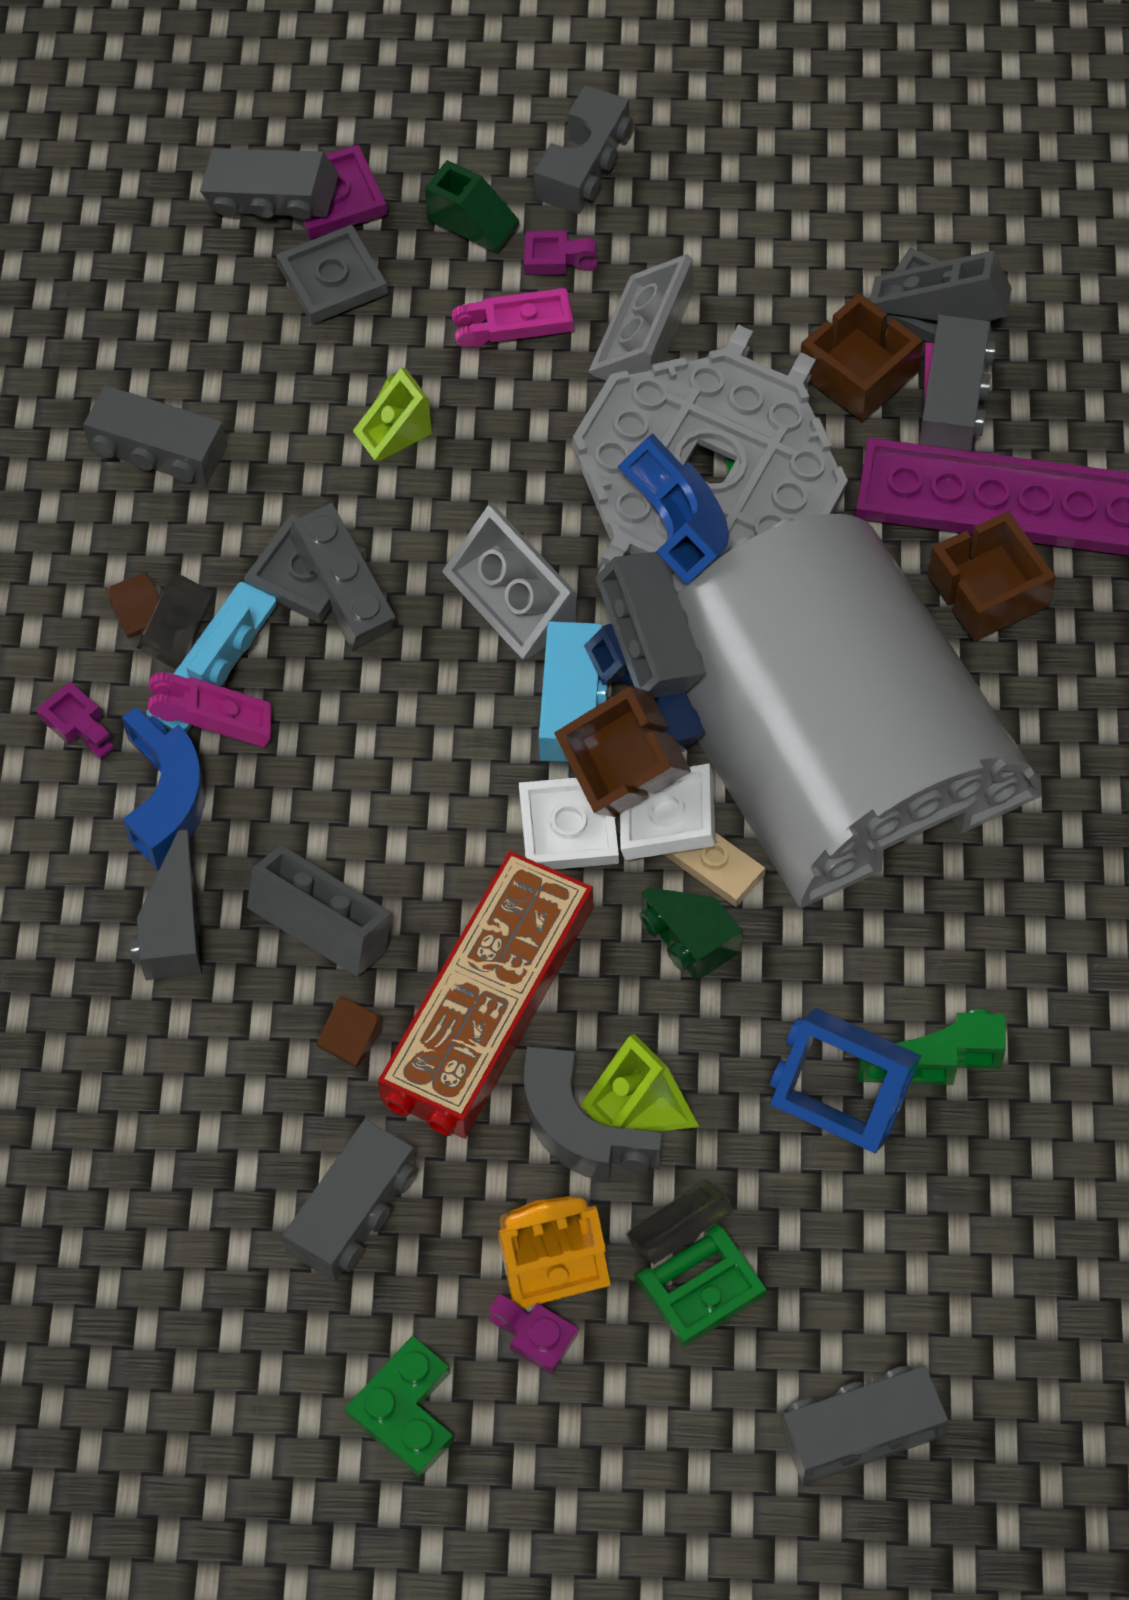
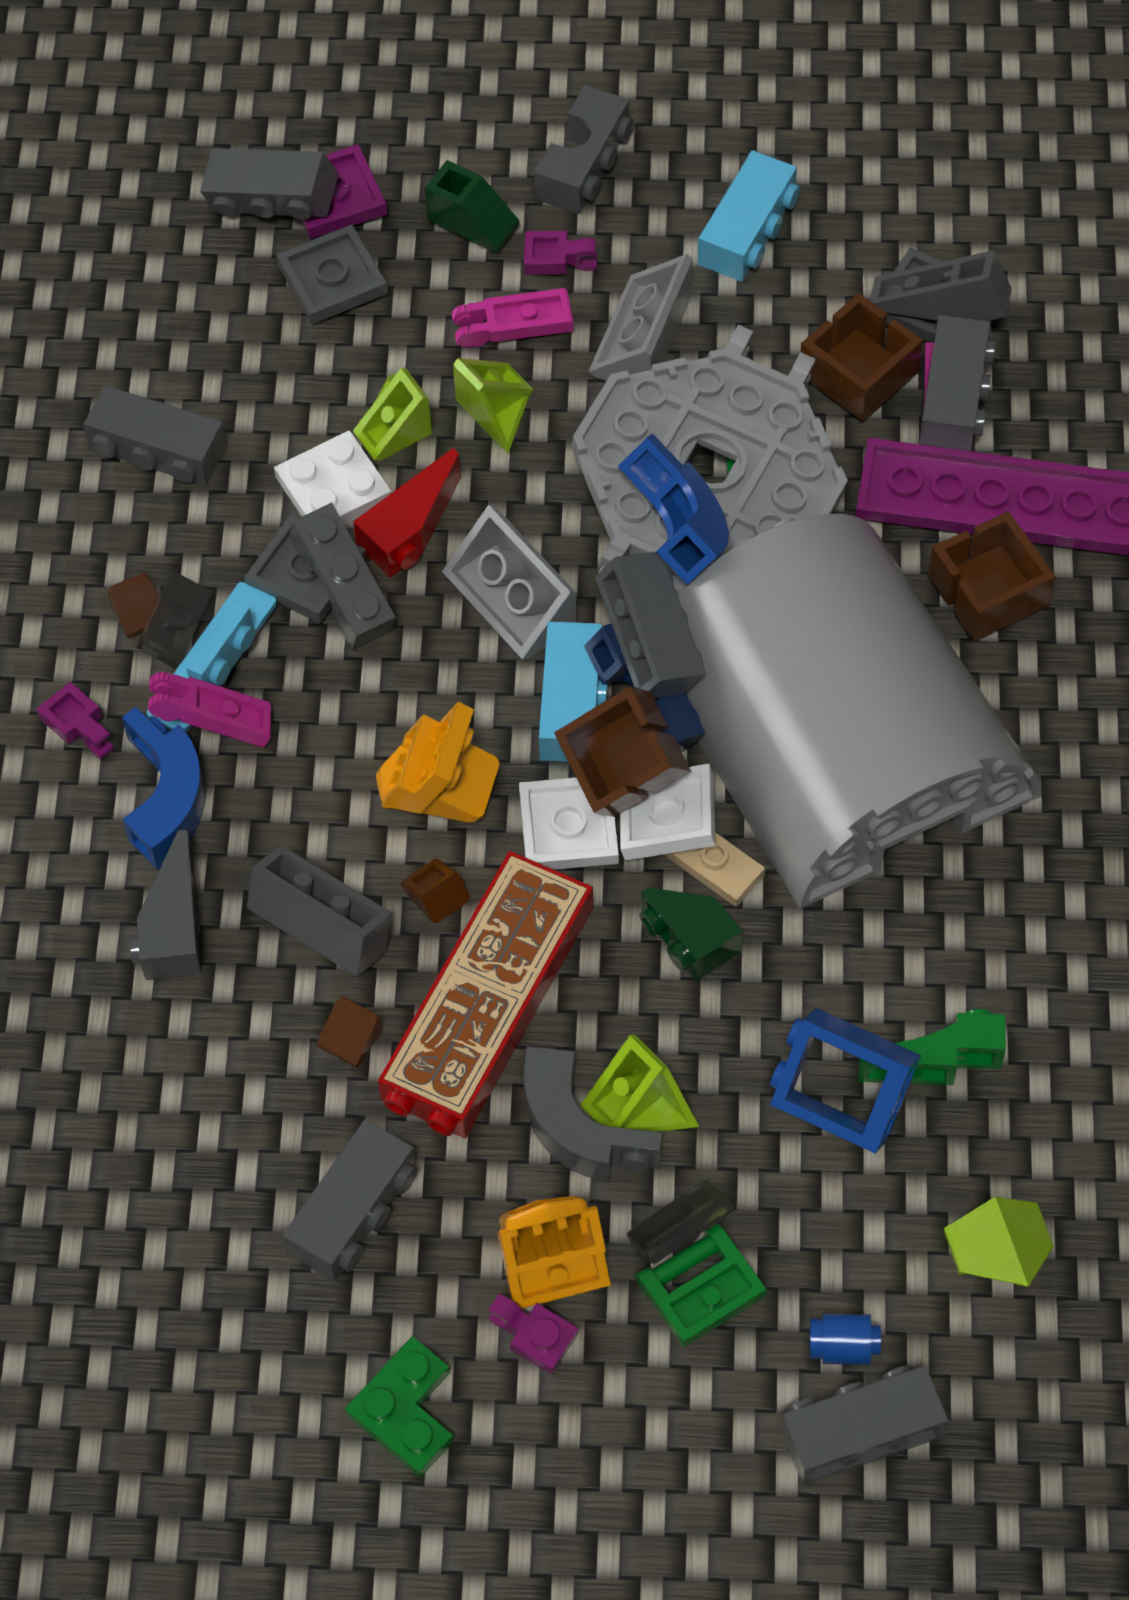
(333, 473): none -> white plate
(404, 521): none -> red slope
(436, 890): none -> reddish brown slope
(439, 770): none -> light orange piece
(492, 397): none -> lime slope
(748, 216): none -> medium azure brick
(844, 1339): none -> blue brick
(1000, 1241): none -> lime slope

